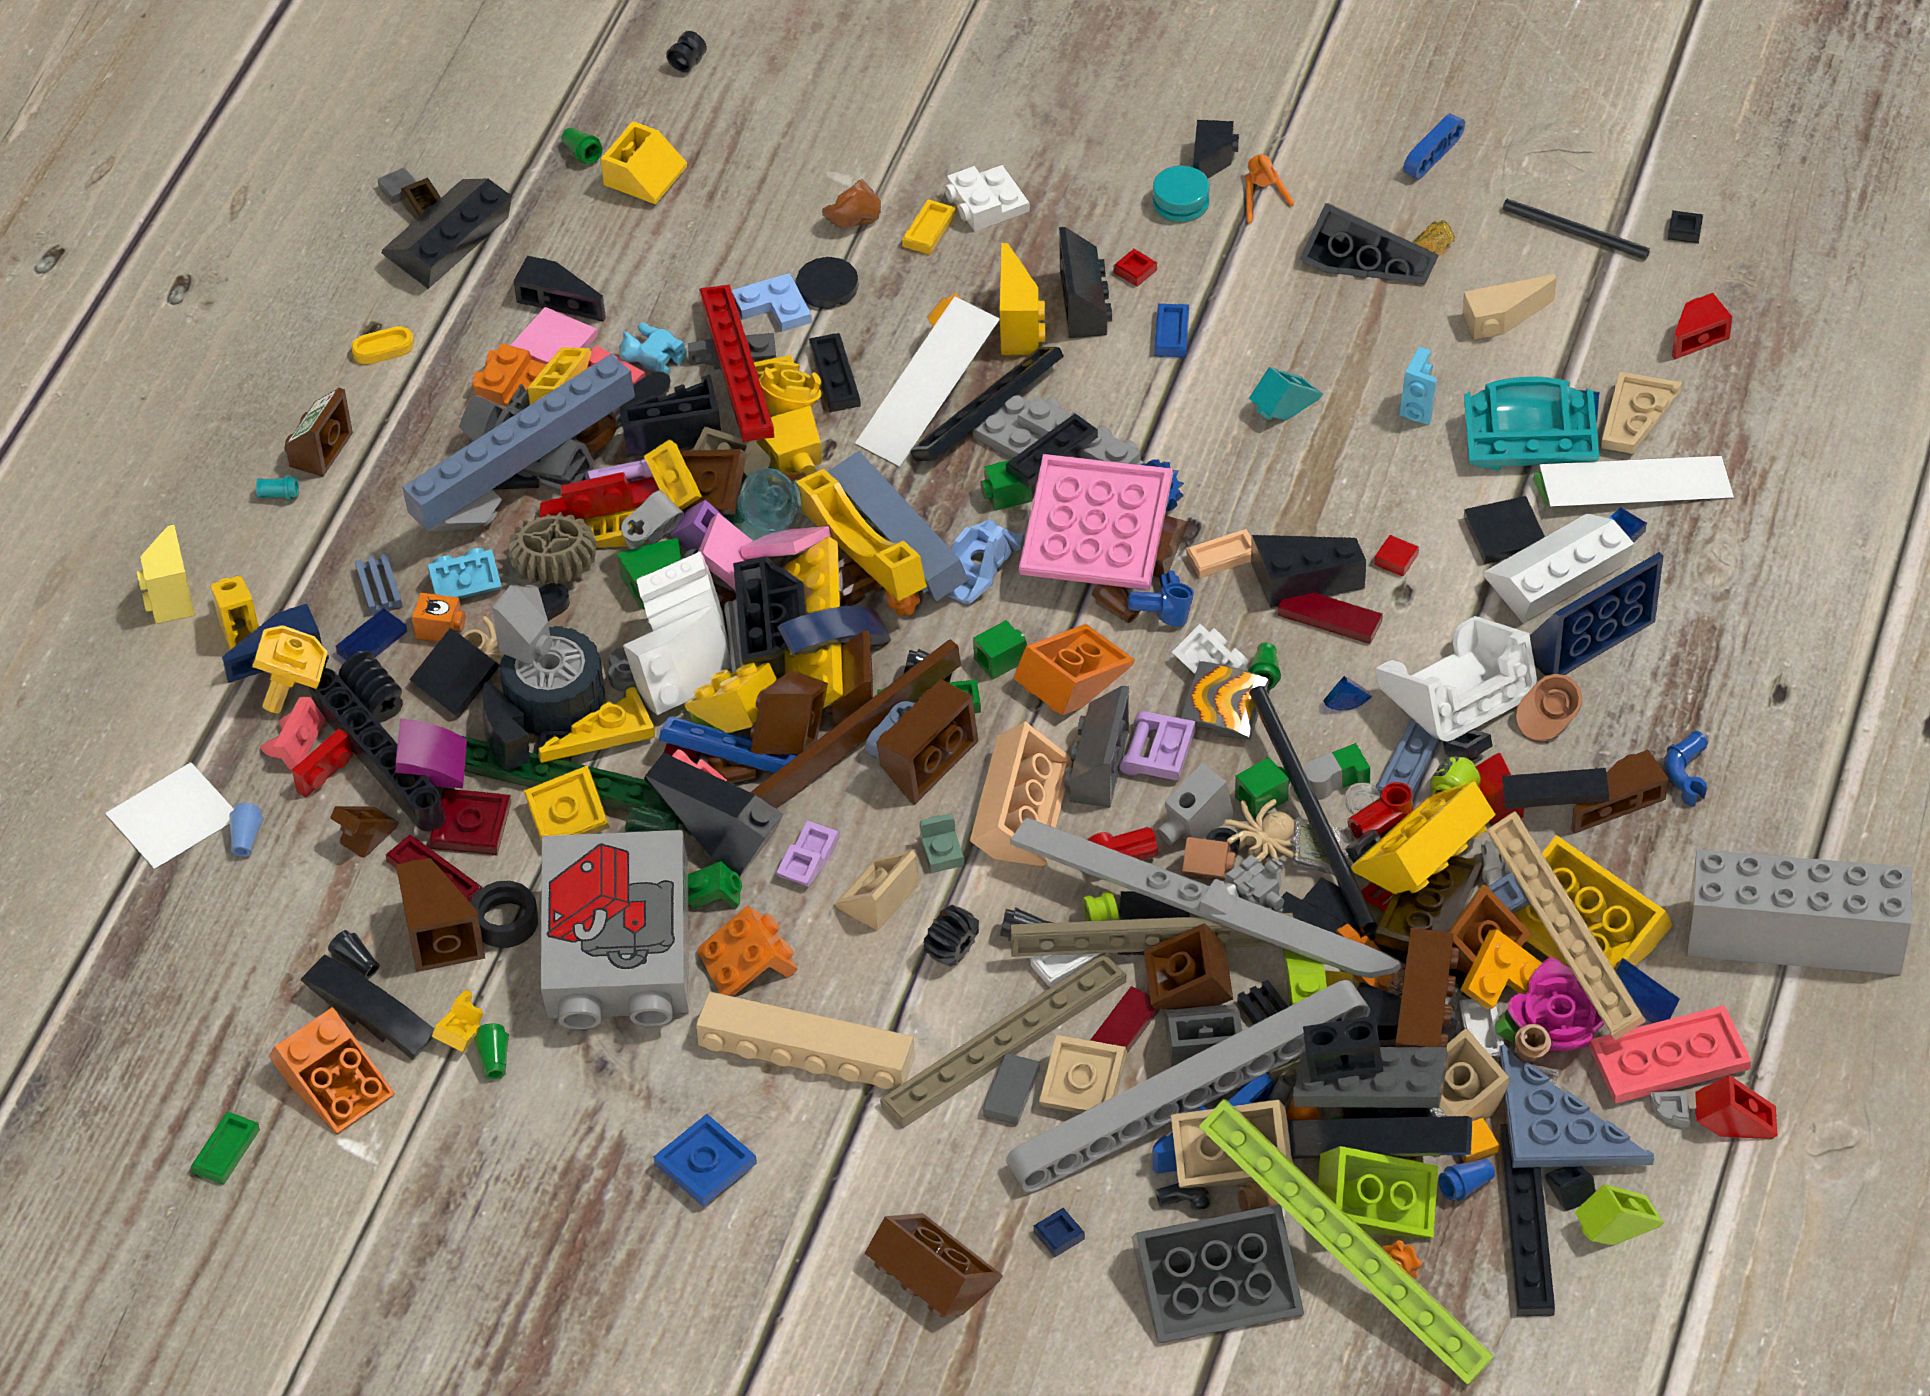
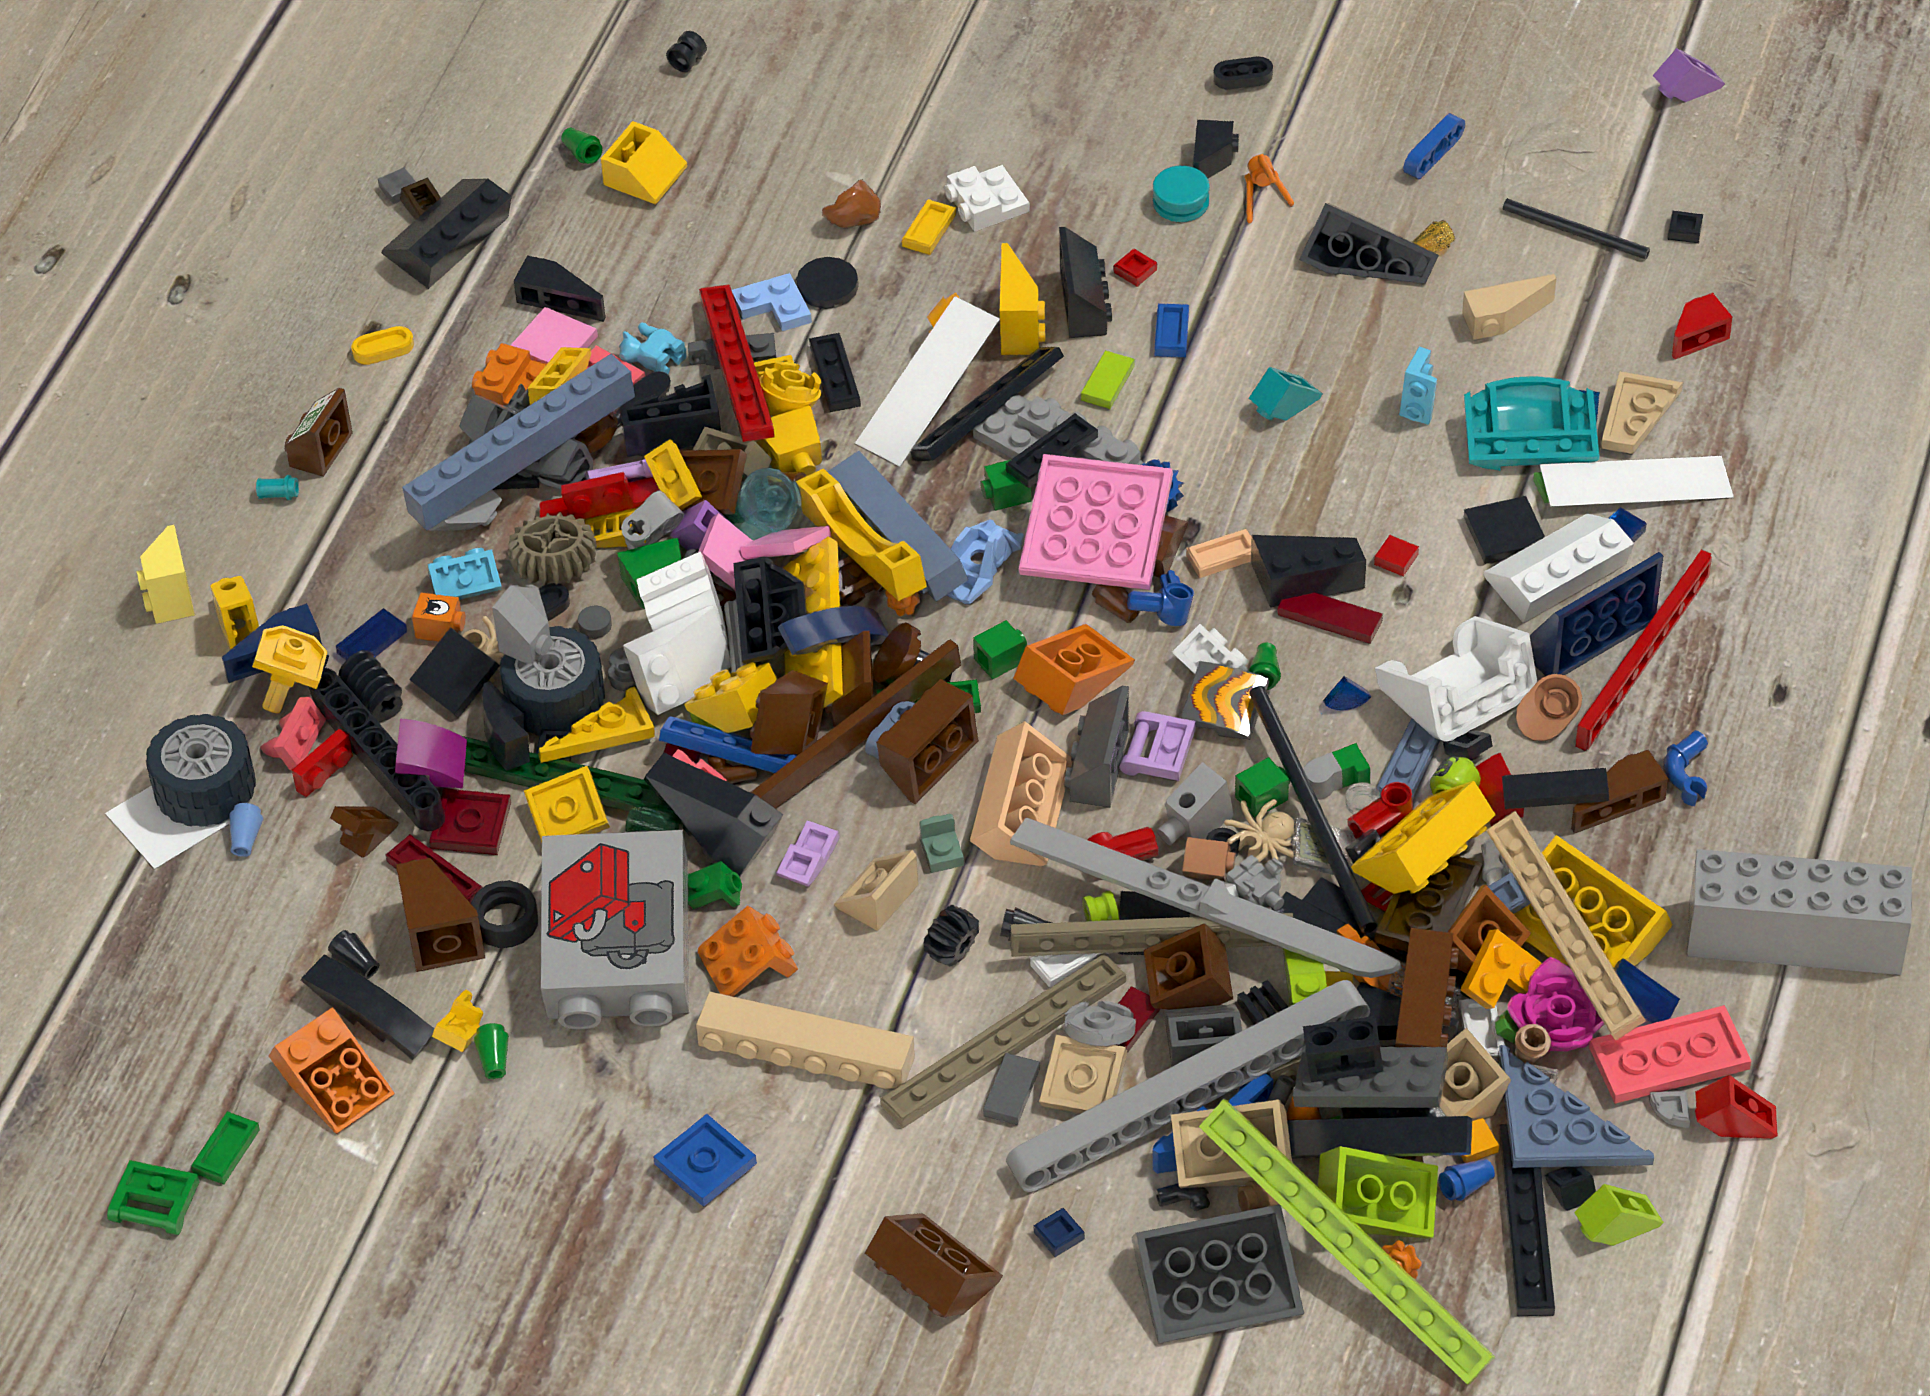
(157, 1187): none -> green plate
(200, 769): none -> black wheel
(373, 566): sand blue tile -> none
(594, 621): none -> dark grey tile
(897, 654): none -> reddish brown tile
(1100, 1024): none -> light grey tile
(1107, 379): none -> lime tile
(1243, 73): none -> black plate
(1643, 650): none -> red tile
(1686, 77): none -> medium lavender slope

